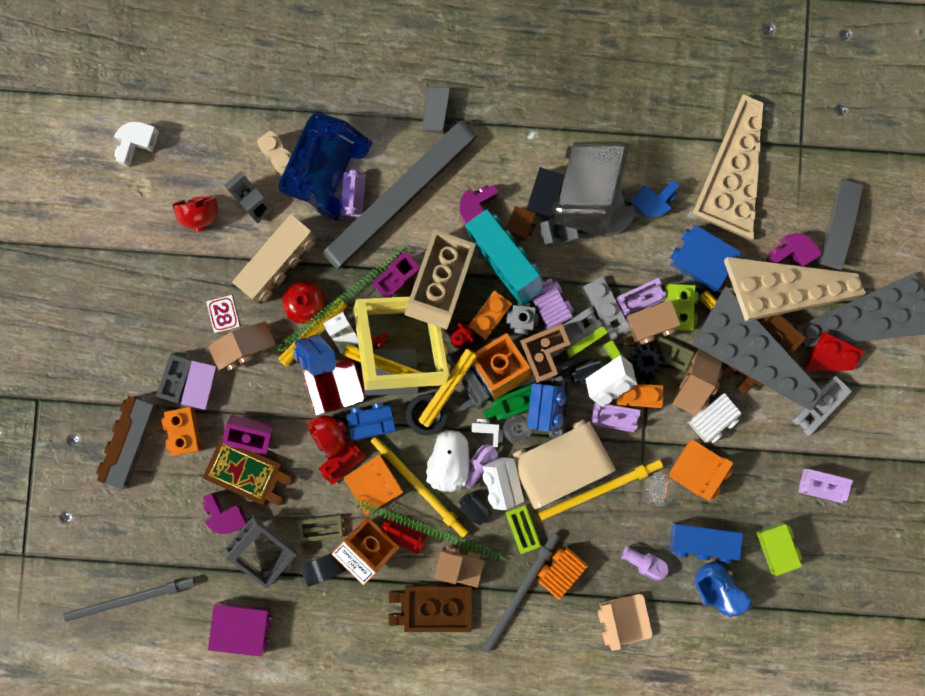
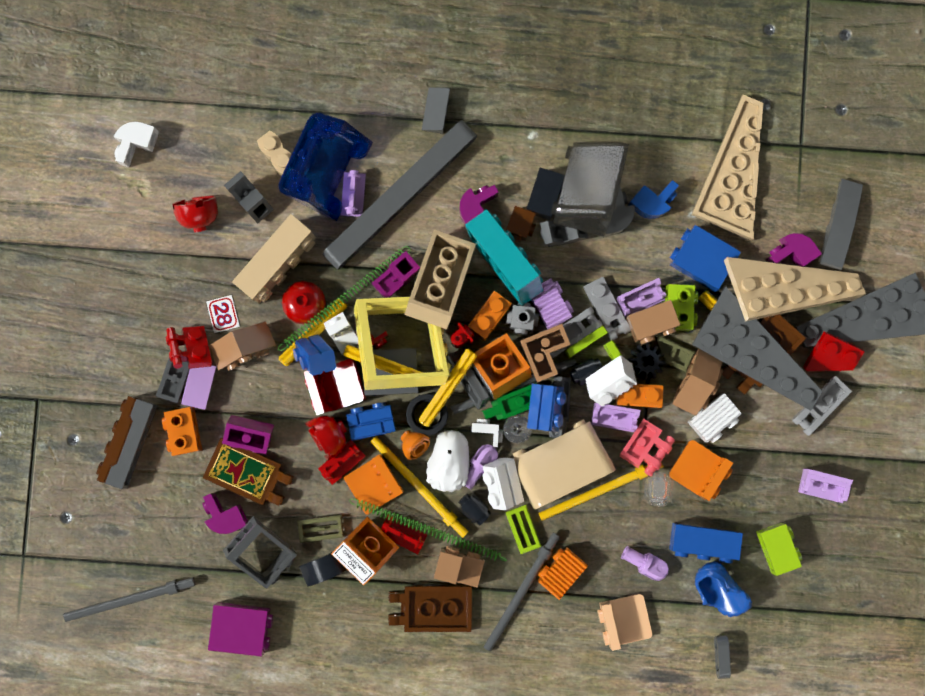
(195, 345): none -> red plate
(414, 444): none -> orange brick
(640, 444): none -> coral plate
(722, 657): none -> dark grey beam

